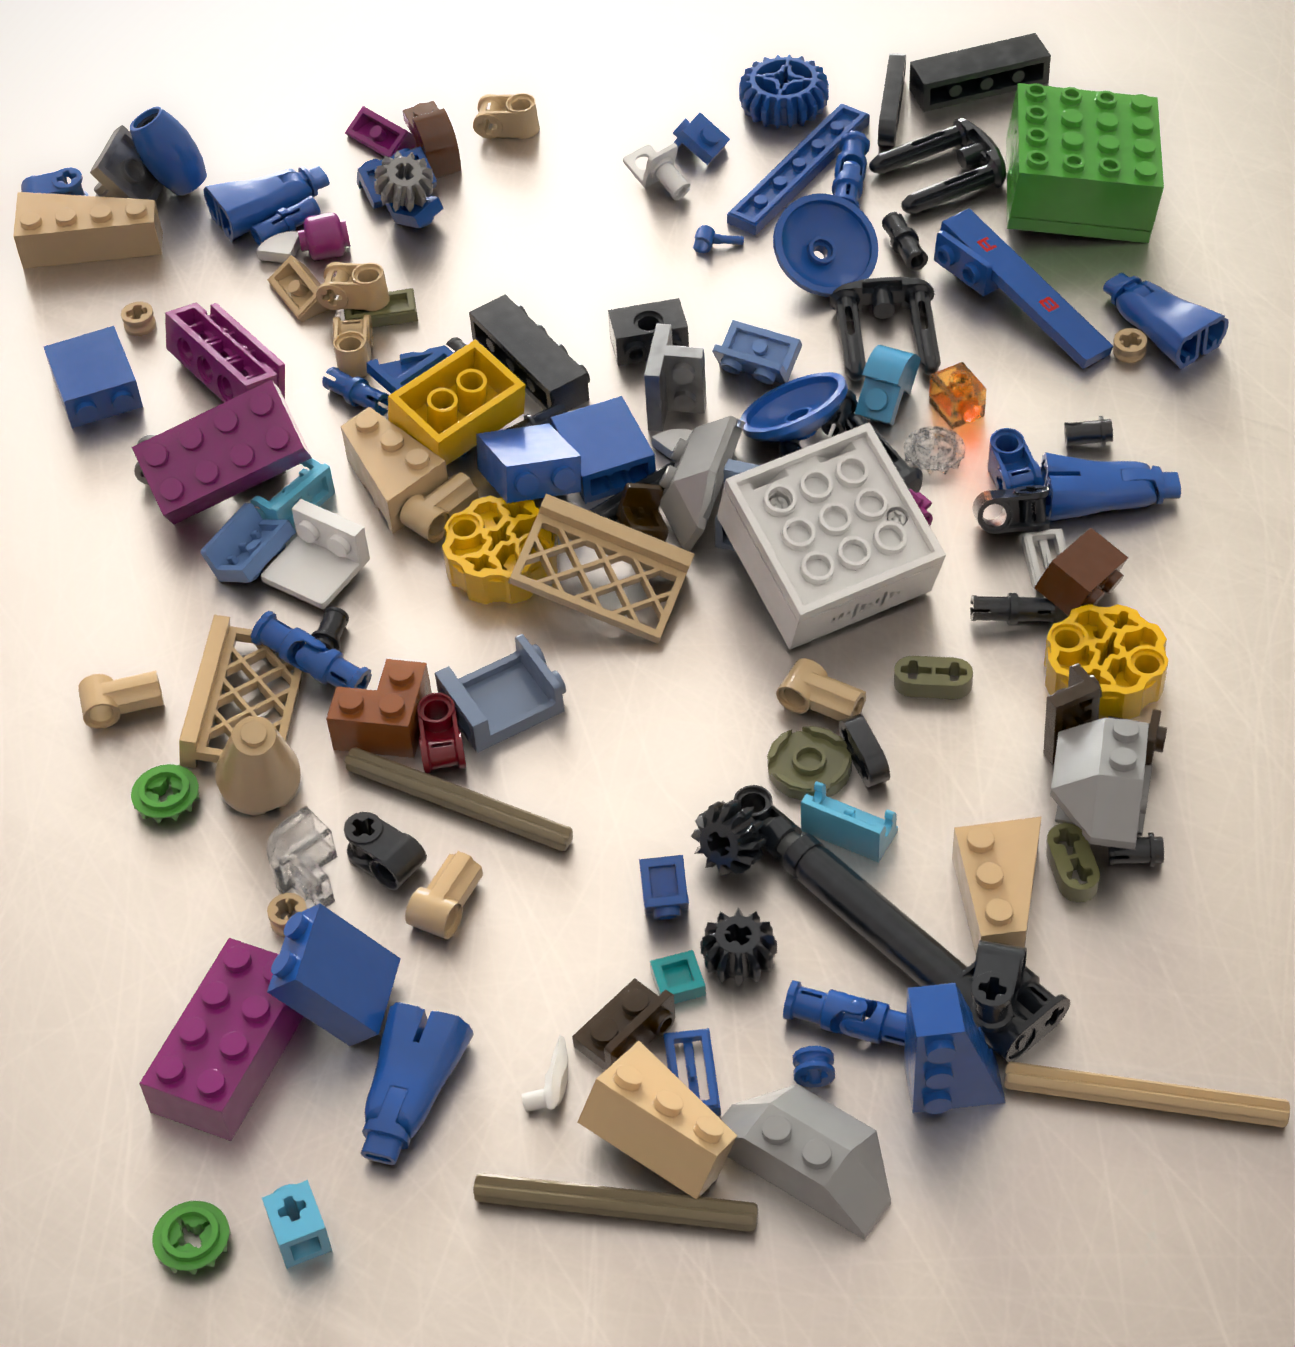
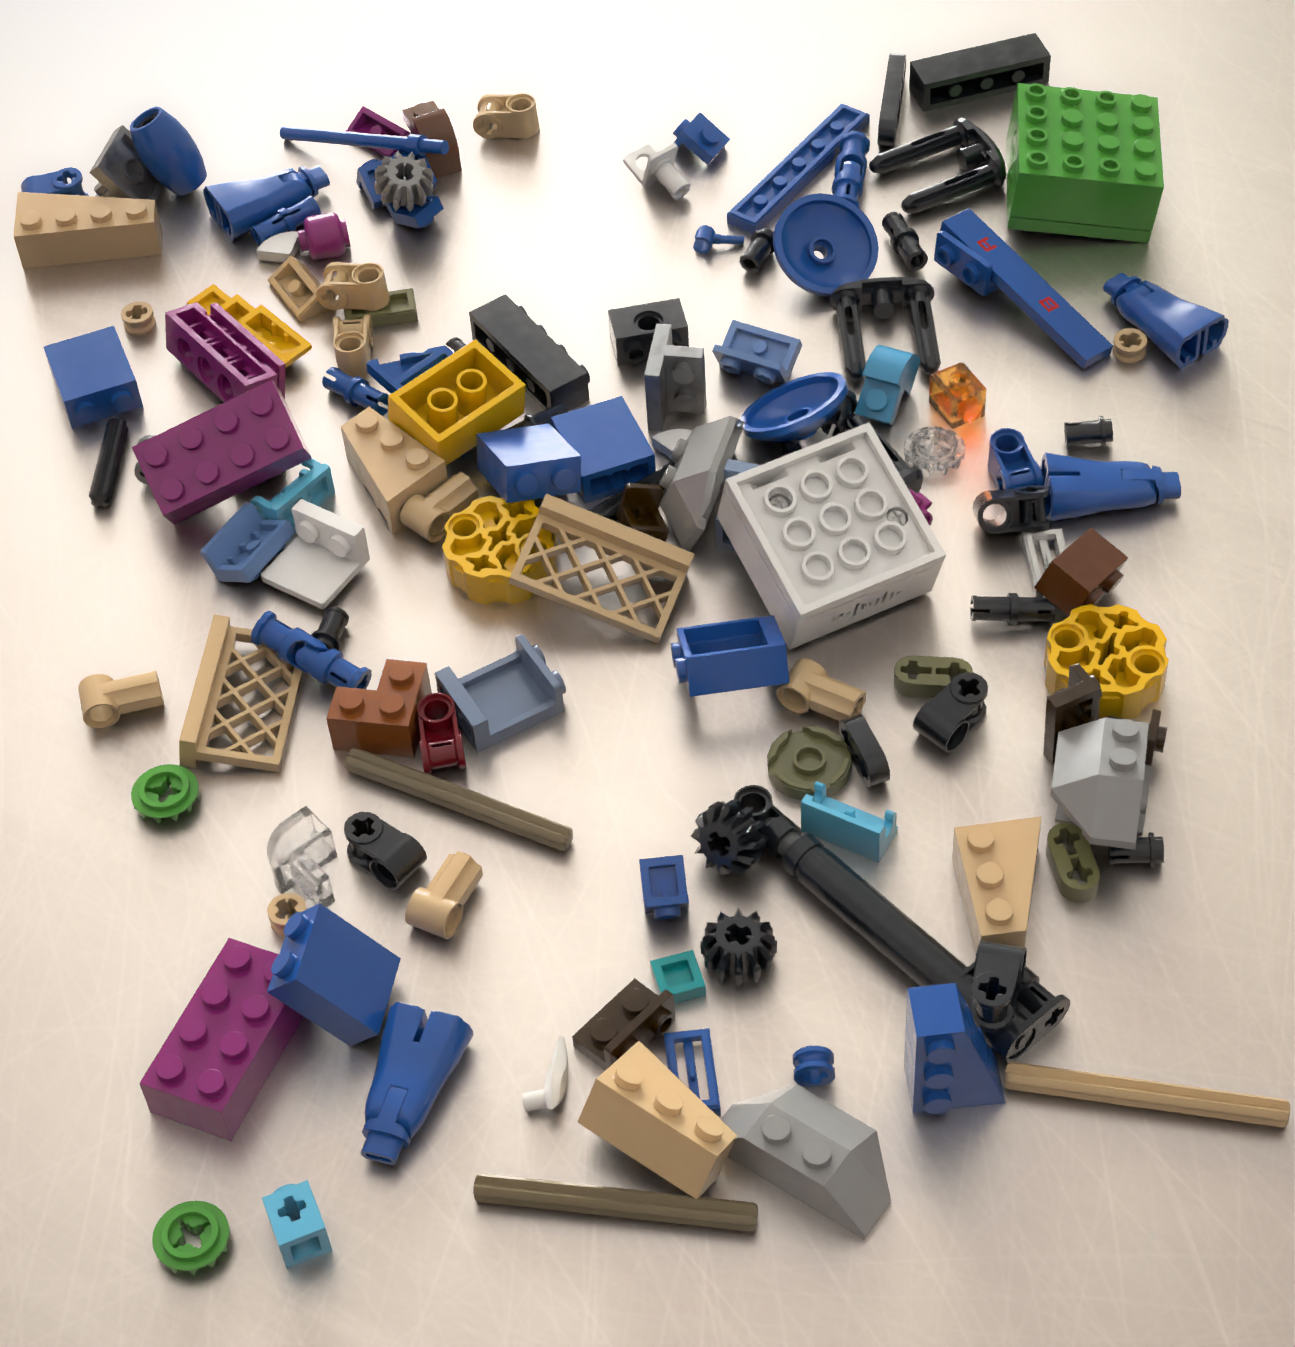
(108, 462): none -> black axle
(257, 768): tan cone -> none
(259, 322): none -> yellow slope
(413, 143): none -> blue bar
(730, 656): none -> blue window
(758, 250): none -> black pin
(783, 91): blue gear -> none
(829, 1011): blue piece -> none
(953, 711): none -> black piece

